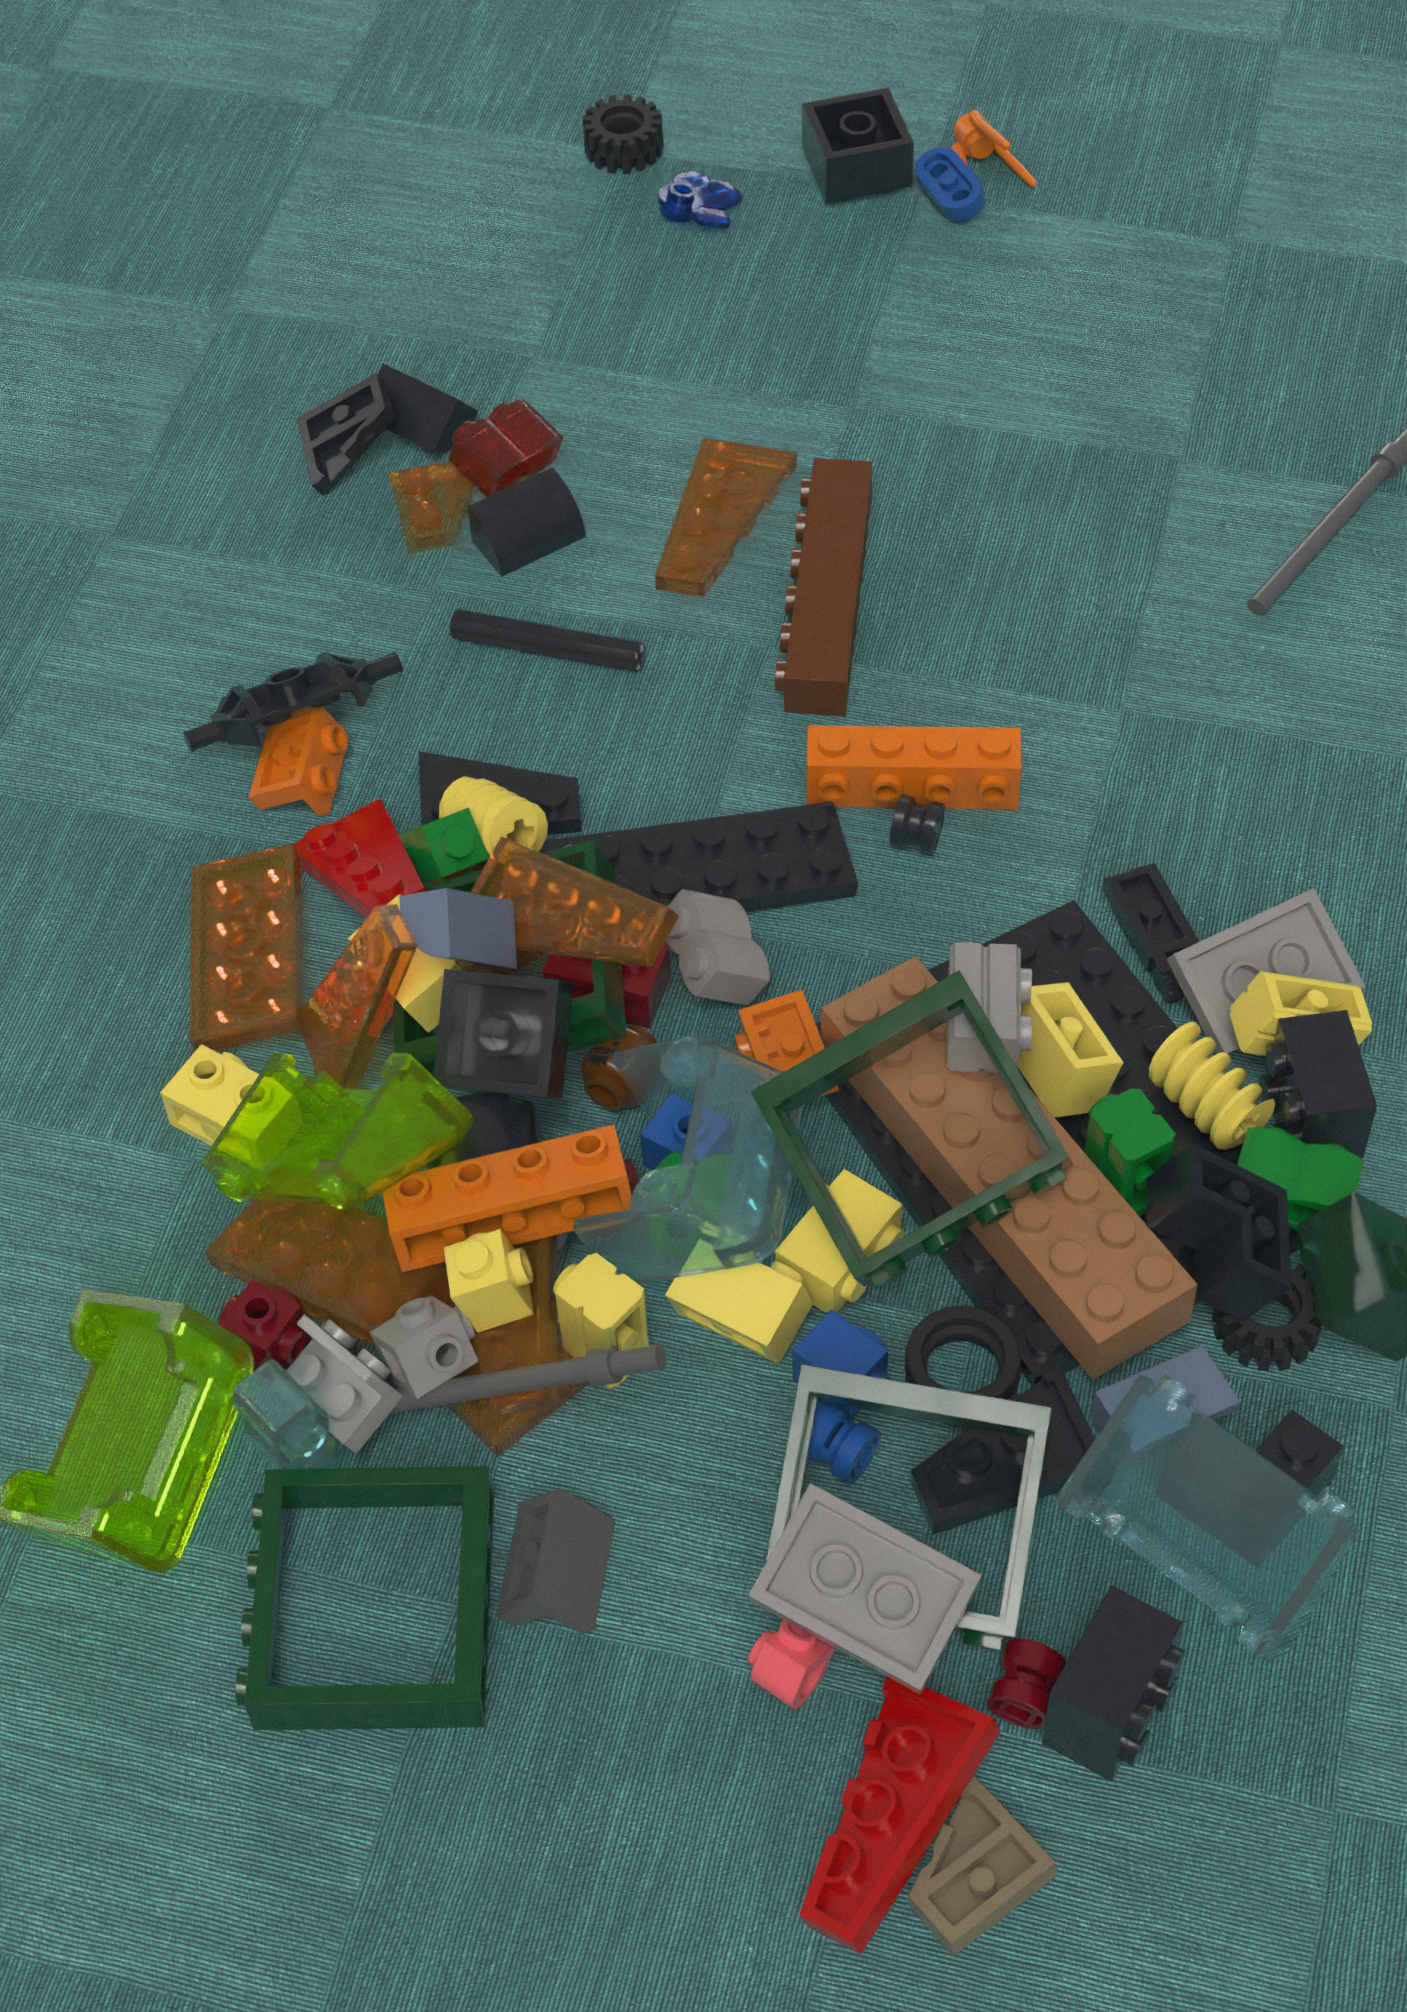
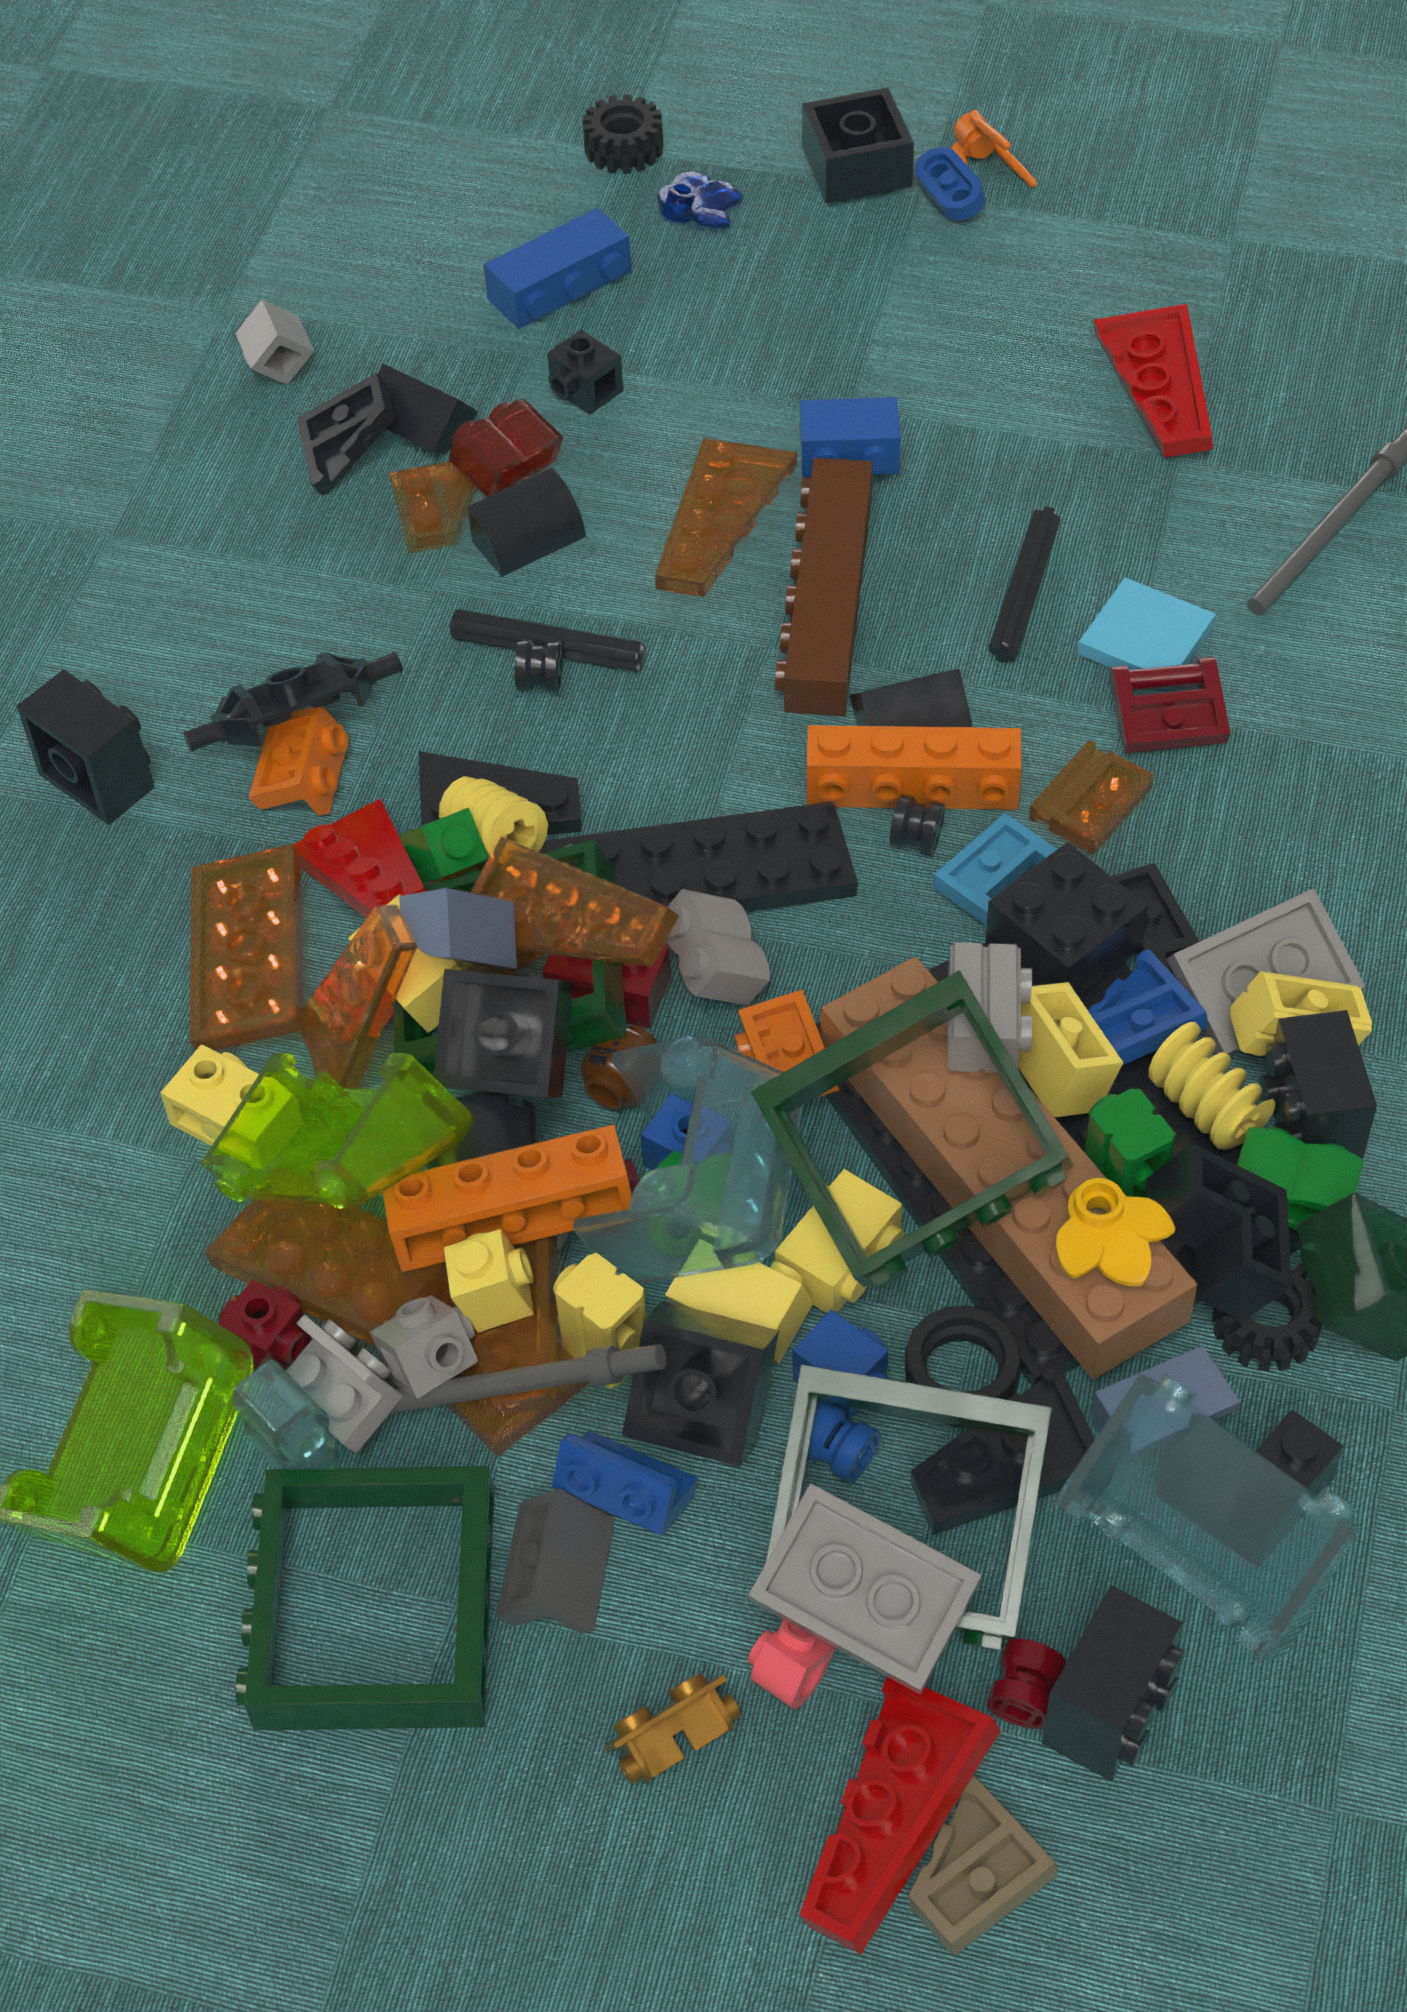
(86, 745): none -> black brick
(274, 342): none -> light grey brick
(538, 665): none -> black wheel
(557, 267): none -> blue brick
(585, 372): none -> black brick
(622, 1481): none -> blue bracket
(649, 1738): none -> pearl gold hinge
(711, 1387): none -> black brick
(851, 431): none -> blue brick
(918, 702): none -> black brick
(990, 865): none -> dark azure plate
(1024, 584): none -> black axle
(1068, 920): none -> black brick
(1091, 797): none -> clear orange plate
(1113, 1240): none -> yellow plate
(1145, 629): none -> medium azure tile
(1145, 1009): none -> blue wing
(1161, 373): none -> red wing
(1172, 717): none -> dark red plate

